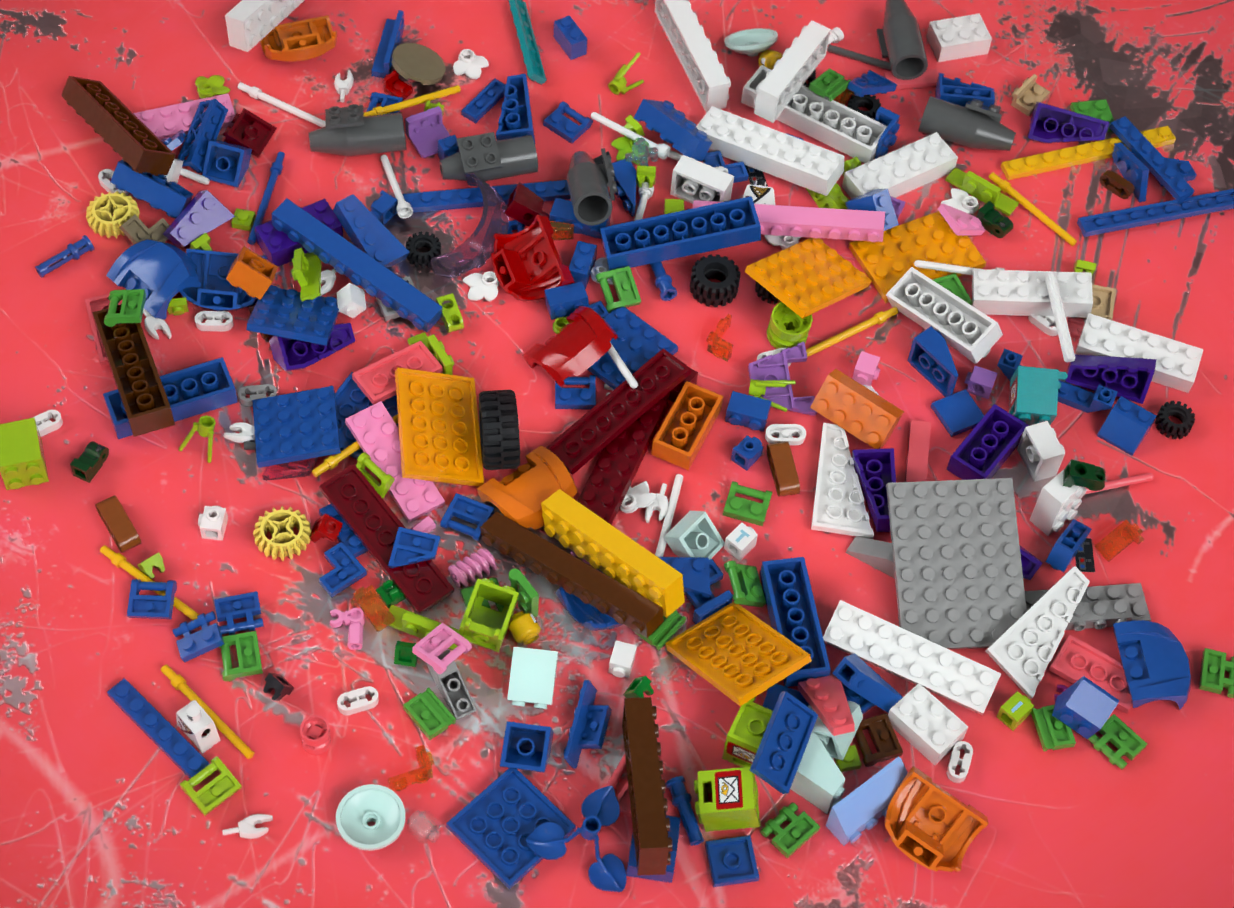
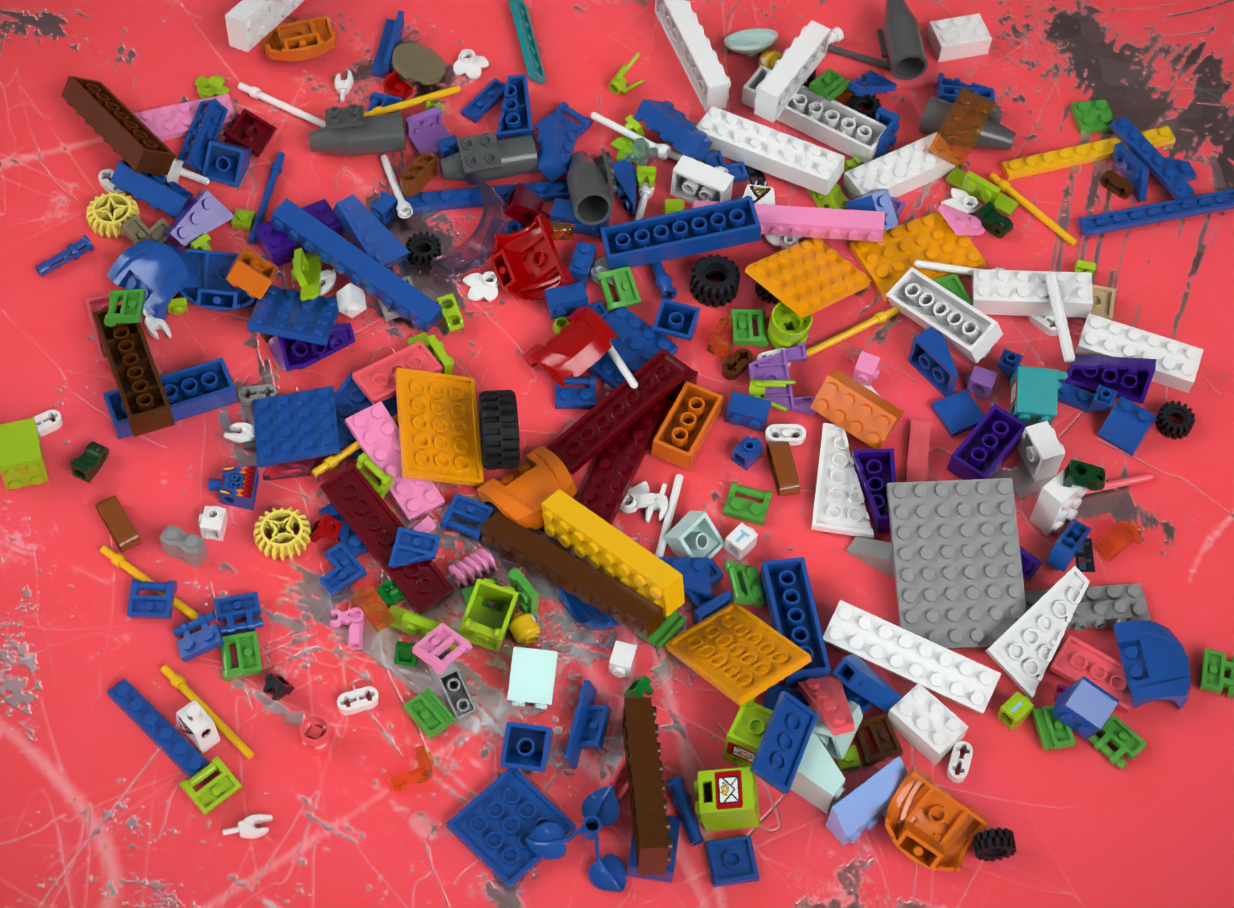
(156, 561): lime tile -> none
(175, 140): wing -> none
(181, 545): none -> light grey brick
(205, 429): lime plant -> none
(214, 321): white beam -> none
(237, 486): none -> blue torso
(370, 804): light aqua dish -> none
(418, 174): none -> dark orange beam
(555, 147): none -> blue wedge
(570, 37): blue brick -> none
(676, 319): none -> blue slope
(733, 361): none -> reddish brown beam
(742, 327): none -> bright green plate
(795, 834): bright green plate -> none
(962, 127): none -> clear orange plate
(994, 844): none -> black tyre
(1026, 96): tan bracket -> none
(1061, 125): dark purple wedge -> none

